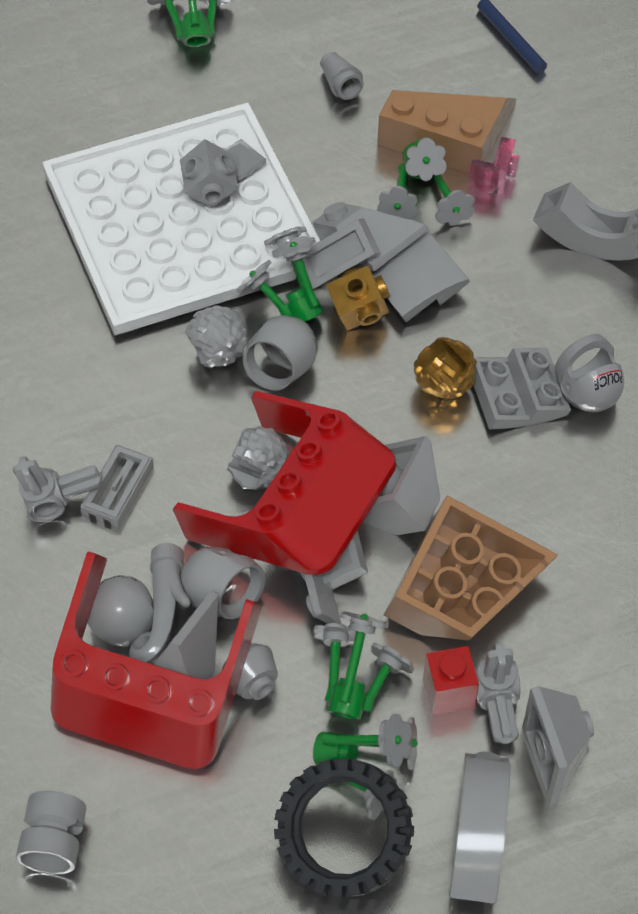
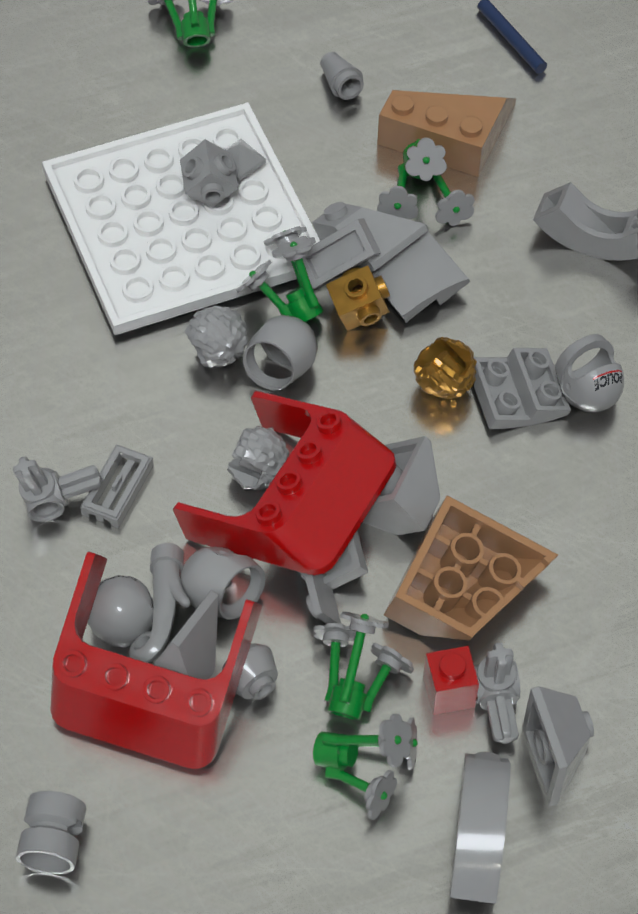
(293, 847): black tyre -> none
(494, 176): clear pink bracket -> none

